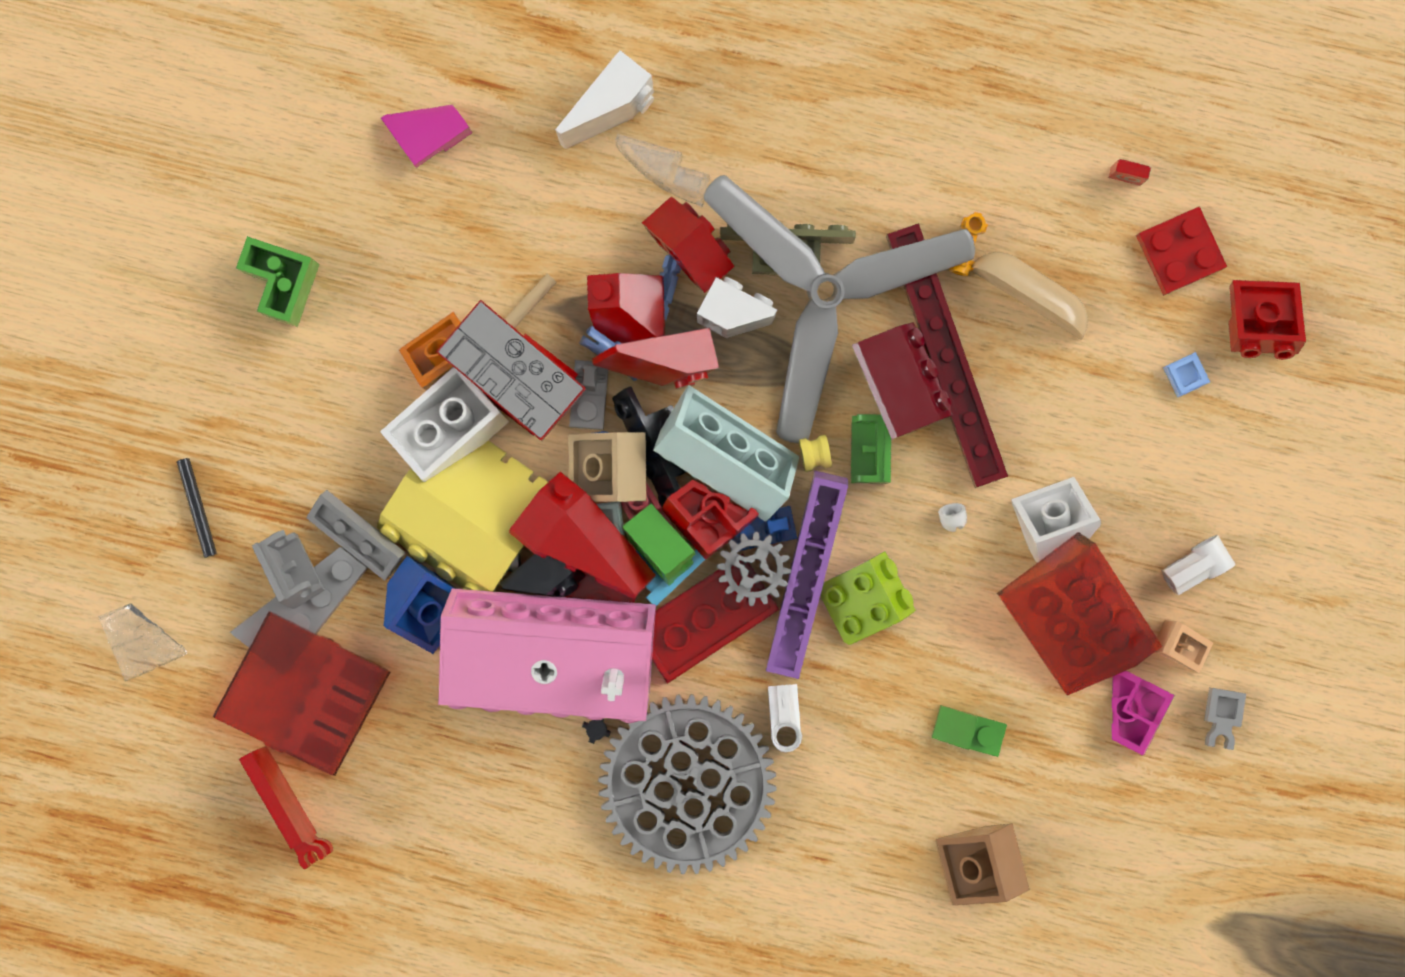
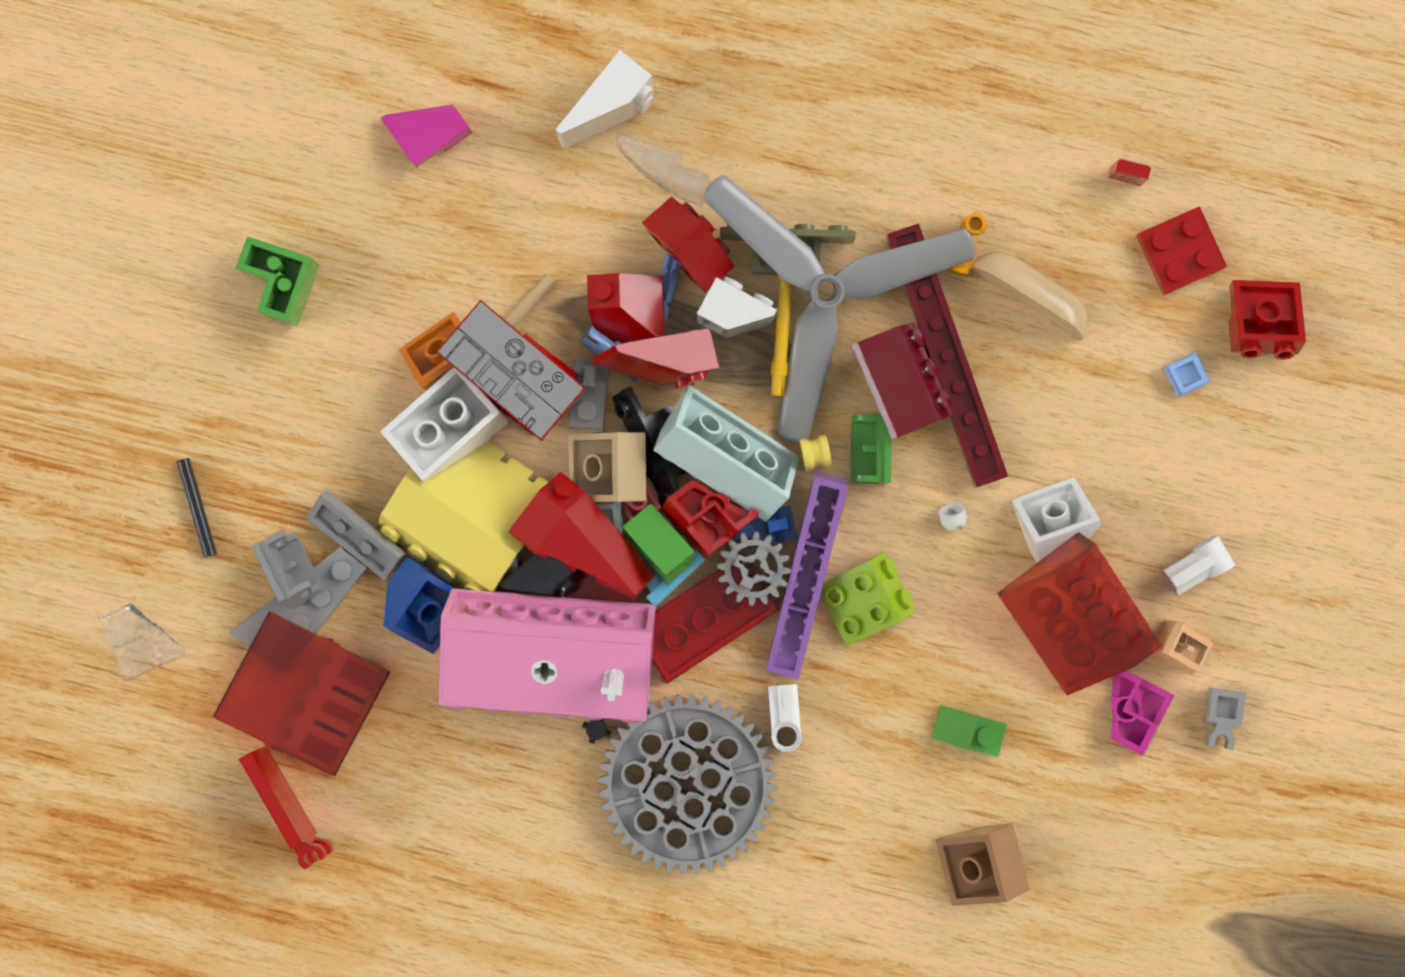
(779, 364): none -> yellow piece

